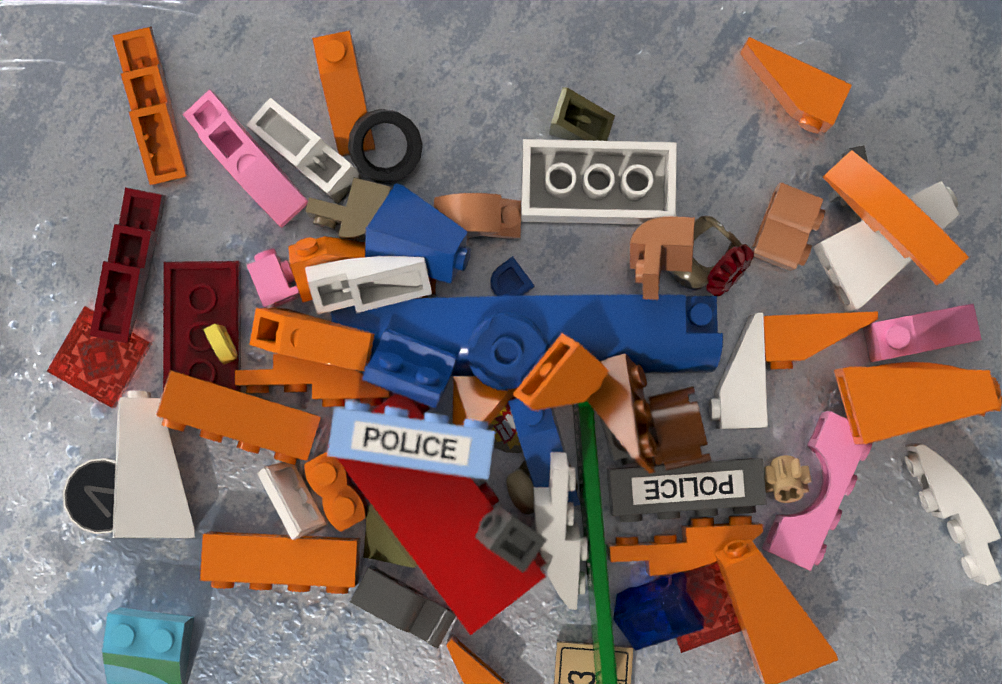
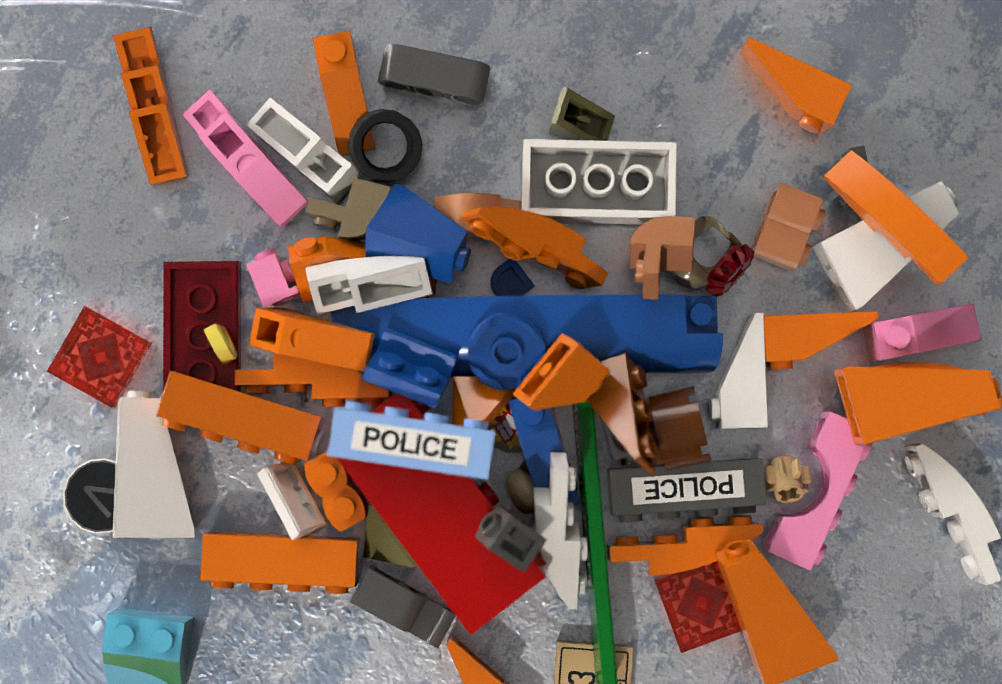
(127, 266): dark red slope -> none
(434, 74): none -> dark grey beam
(531, 235): none -> orange slope
(657, 611): clear blue bracket -> none

